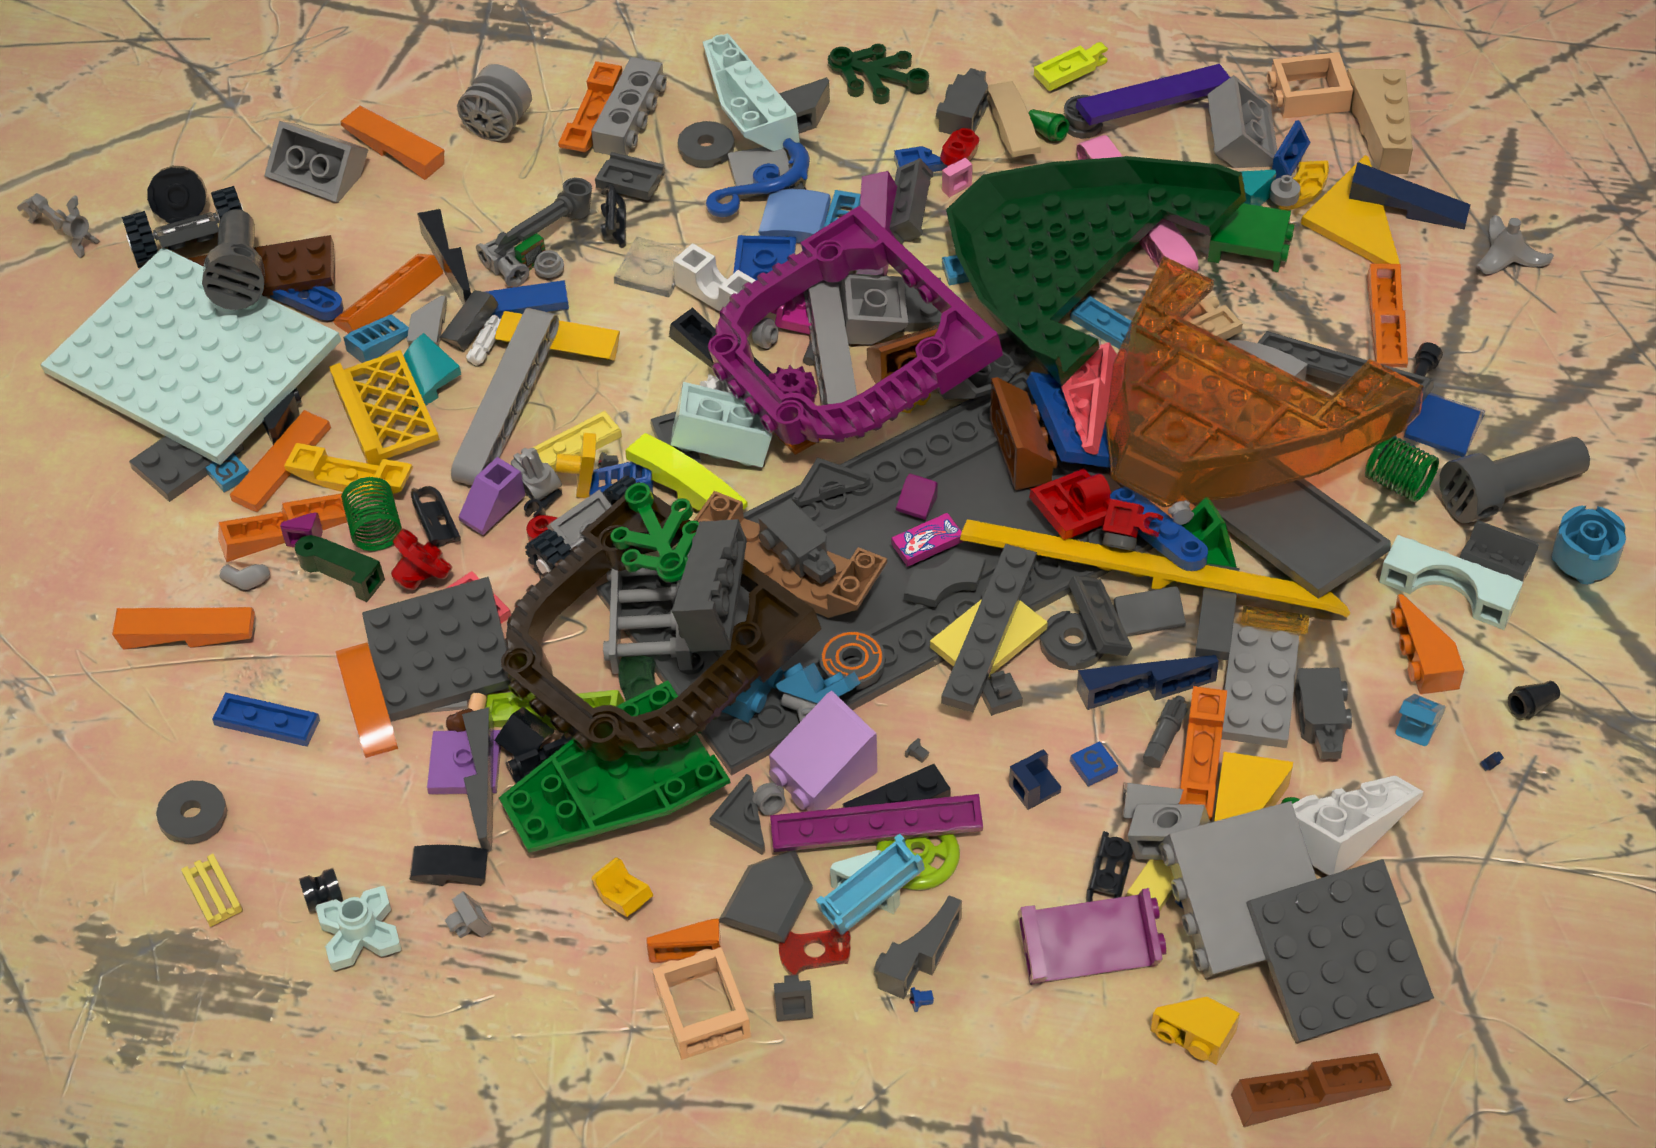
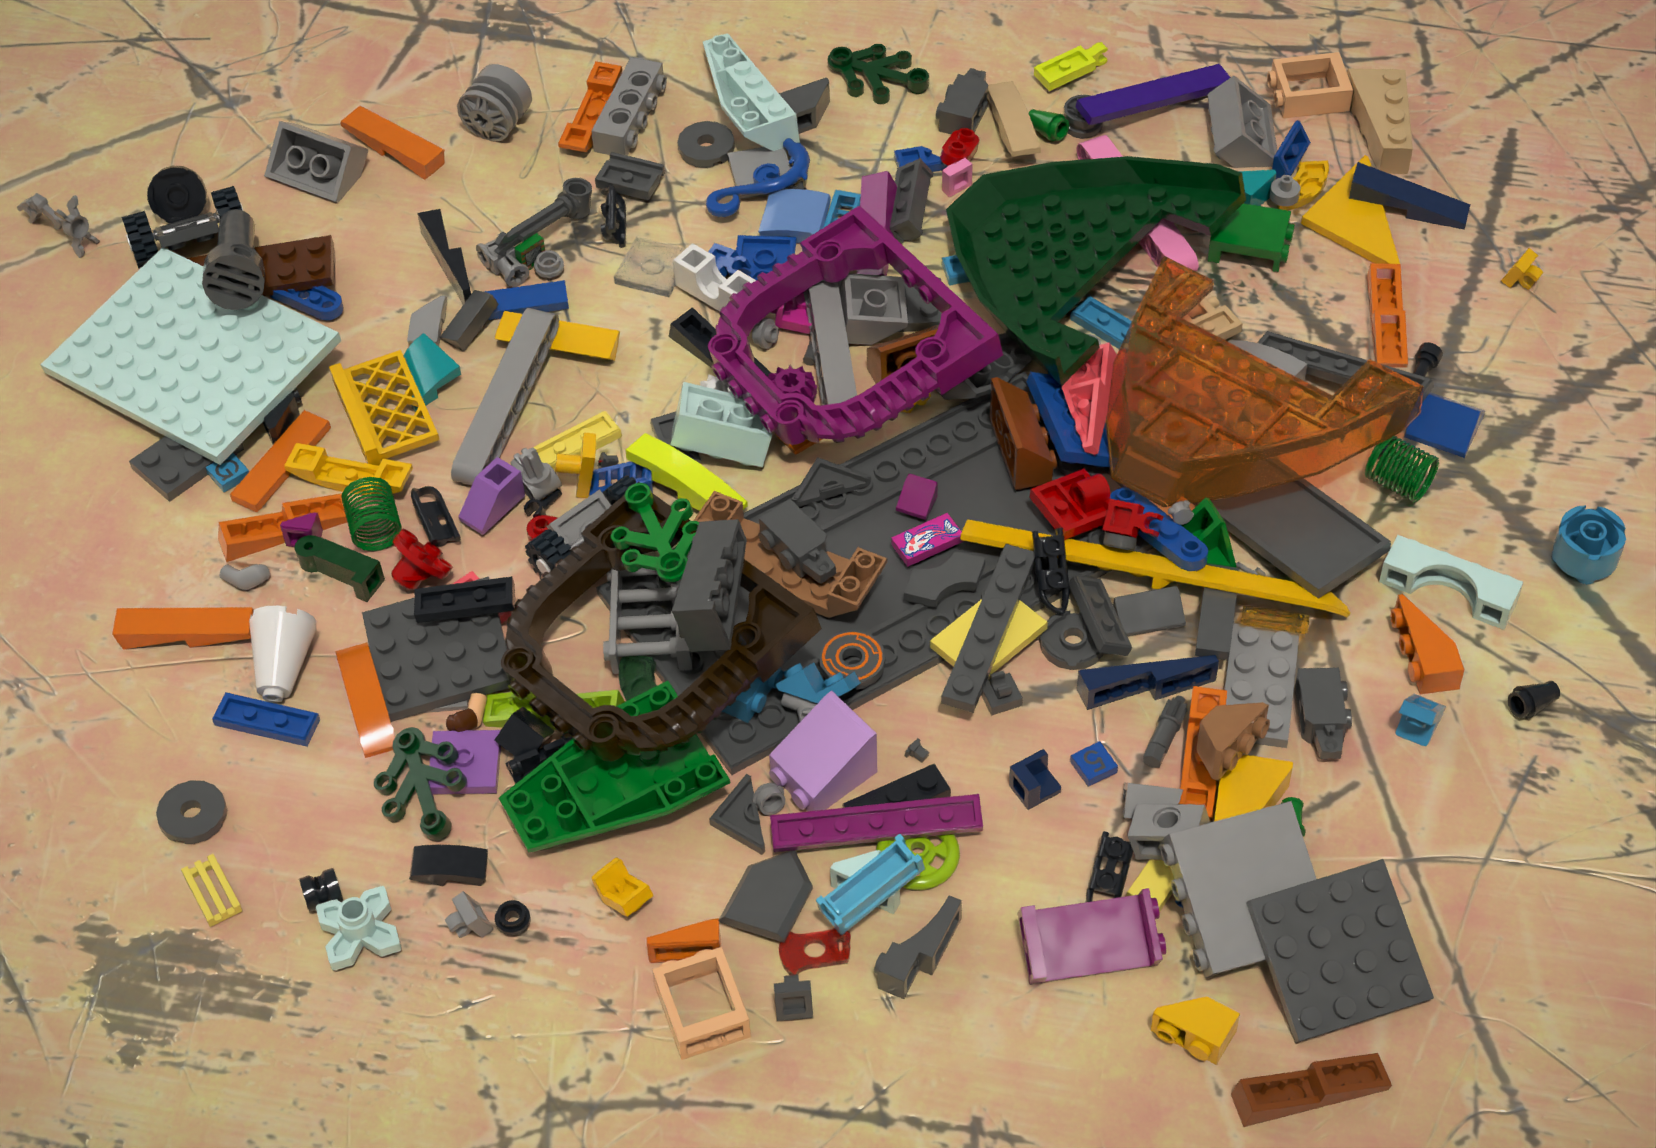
(279, 648): none -> white cone
(364, 347): dark azure slope -> none
(391, 293): orange slope -> none
(408, 748): none -> dark green plant
(464, 599): none -> black plate
(479, 787): dark grey slope -> none
(483, 341): white axle -> none
(512, 909): none -> black plate
(728, 259): none -> blue plate
(920, 998): blue piece -> none
(1053, 577): none -> black piece
(1229, 734): none -> medium nougat slope
(1257, 571): none -> light grey piece
(1350, 823): white wedge -> none
(1478, 486): dark grey piece -> none
(1491, 761): dark blue piece -> none
(1500, 550): dark grey bracket -> none
(1509, 247): light grey piece -> none
(1523, 271): none -> yellow tile

